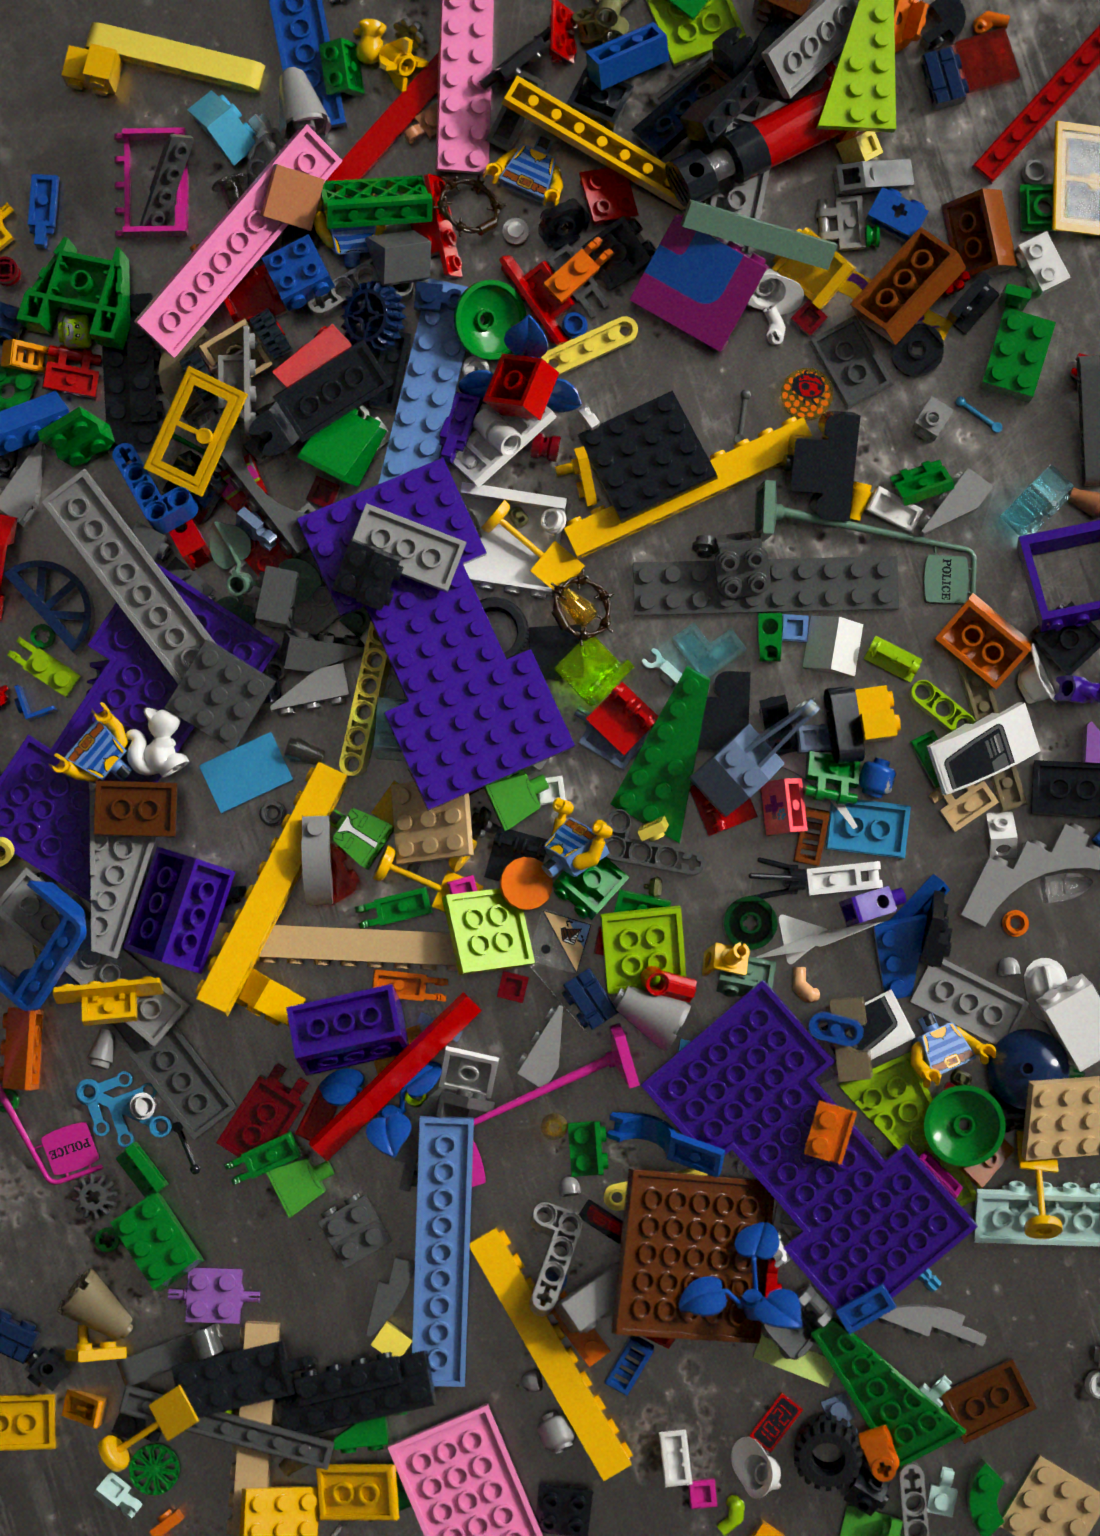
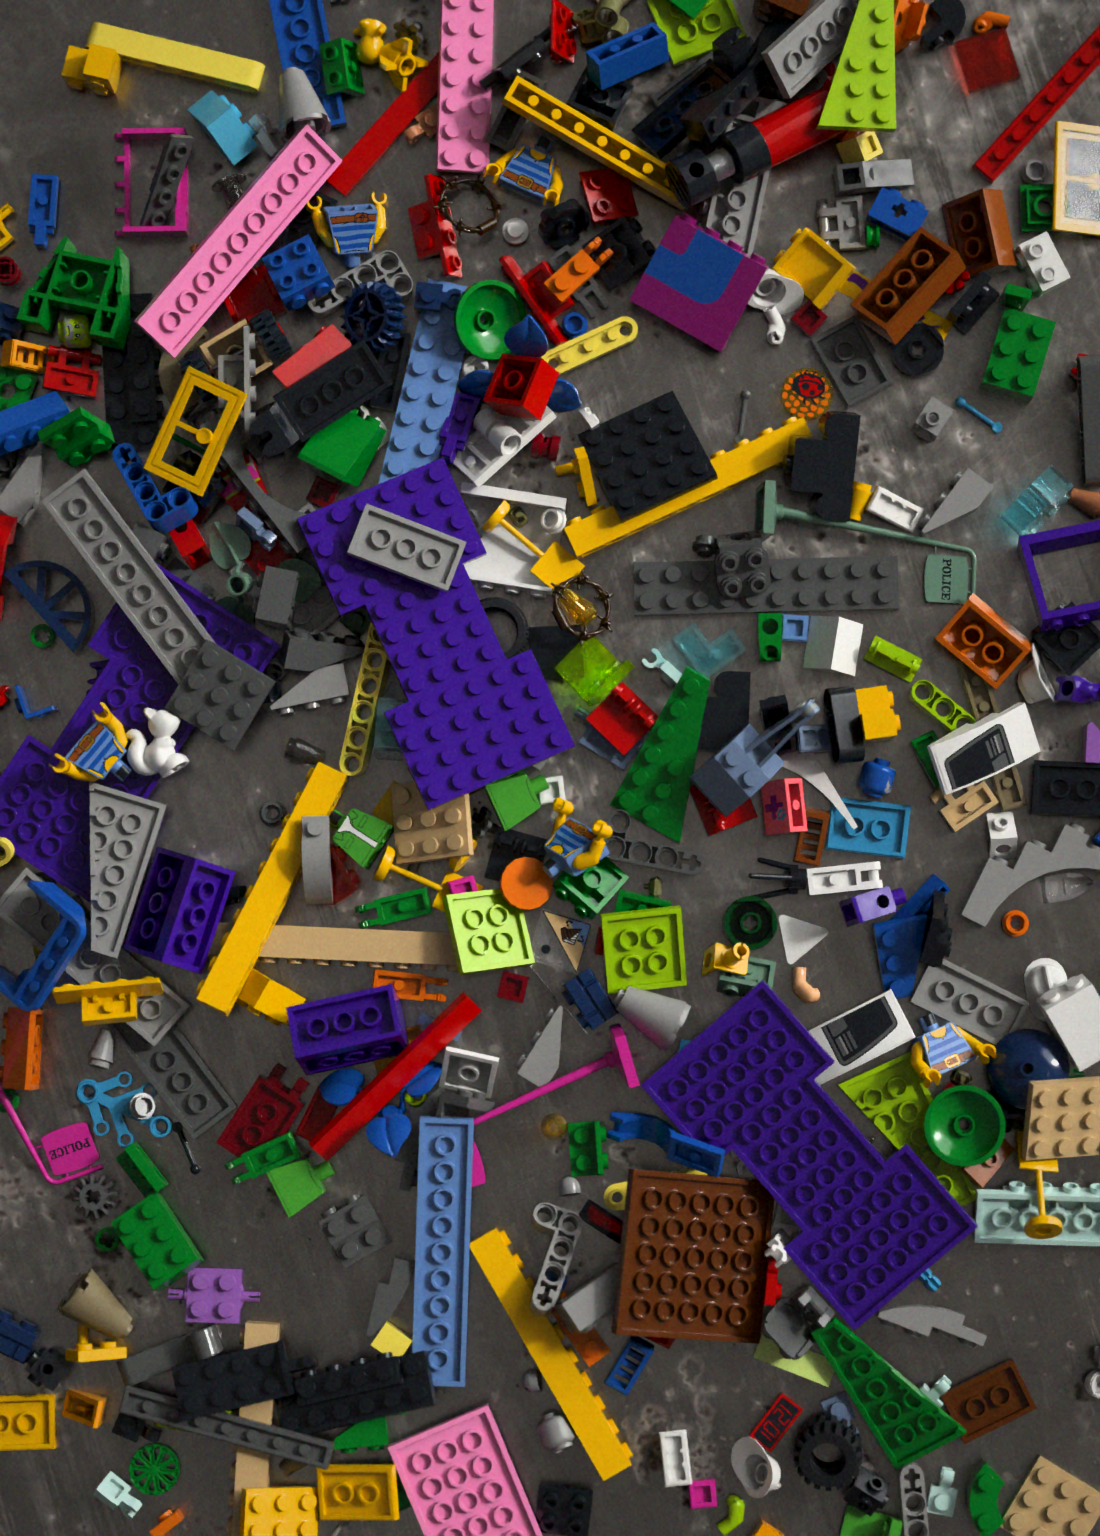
(47, 668): lime hinge -> none
(135, 809): reddish brown plate -> none
(172, 1415): yellow piece -> none
(246, 772): dark azure tile -> none
(259, 157): light grey tile -> none
(292, 197): nougat tile -> none
(368, 574): black plate -> none
(384, 209): green fence -> none
(400, 257): dark grey slope -> none
(654, 829): light yellow plate -> none
(670, 984): red piece -> none
(758, 234): sand green tile -> none
(780, 1307): blue plant -> none
(820, 940): white sticker -> none
(823, 770): green plate -> none
(830, 1132): orange plate -> none
(836, 1029): blue plate -> none
(850, 1062): dark tan arch -> none
(866, 1308): blue plate -> none
(879, 1448): orange piece -> none
(922, 482): green plate -> none
(941, 1174): magenta tile -> none
(943, 78): dark blue brick -> none
(1008, 967): light grey hinge -> none

